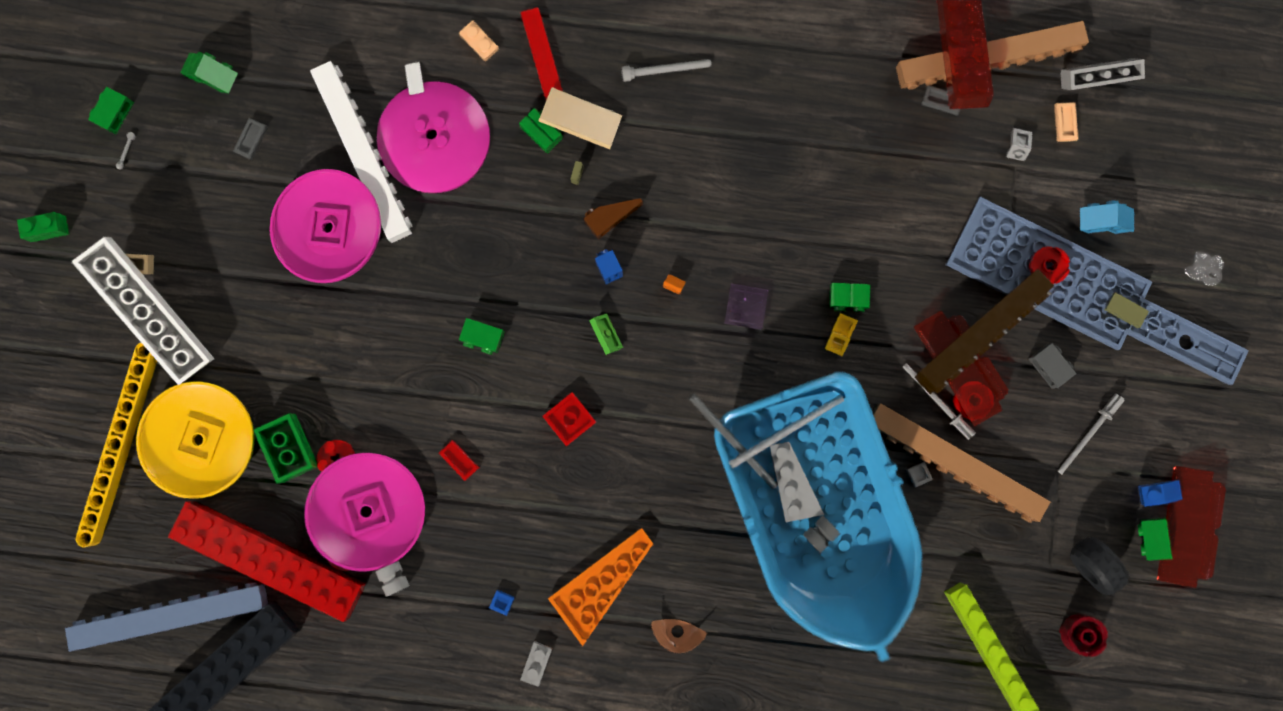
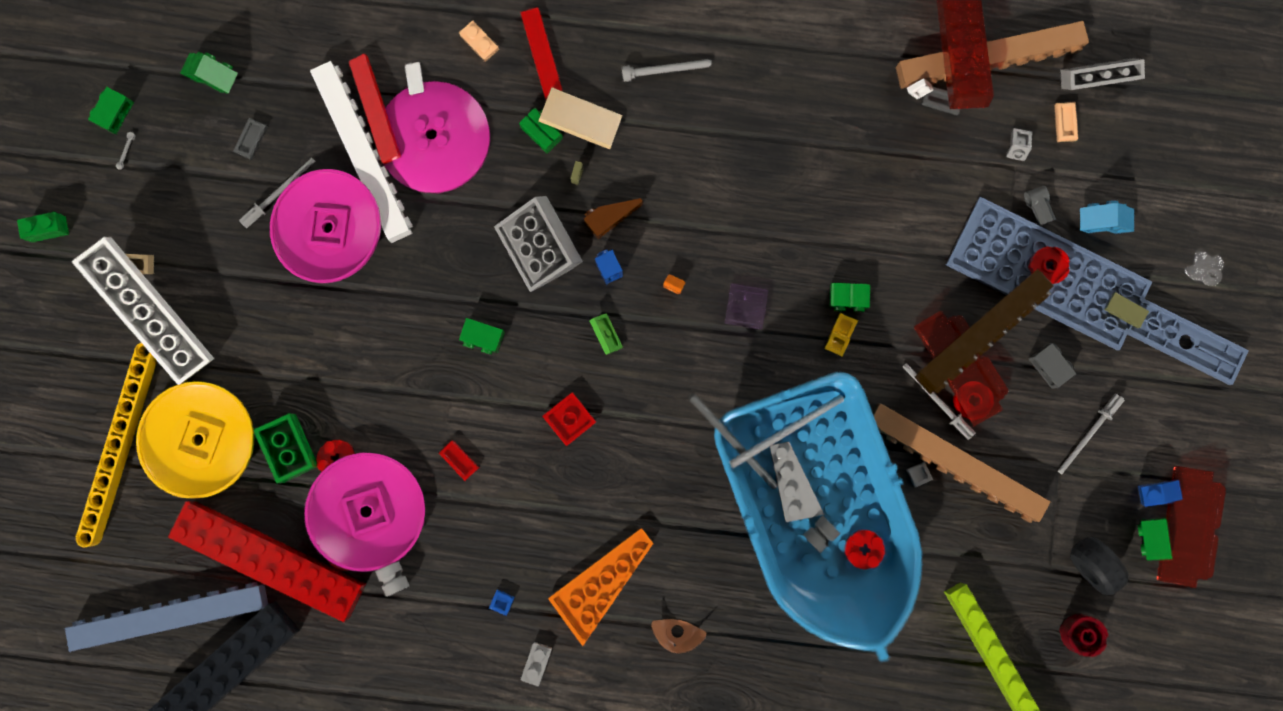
(256, 211): none -> light grey piece
(374, 109): none -> red tile
(538, 243): none -> light grey slope
(871, 558): none -> red plate
(920, 88): none -> white tile
(1038, 200): none -> dark grey piece

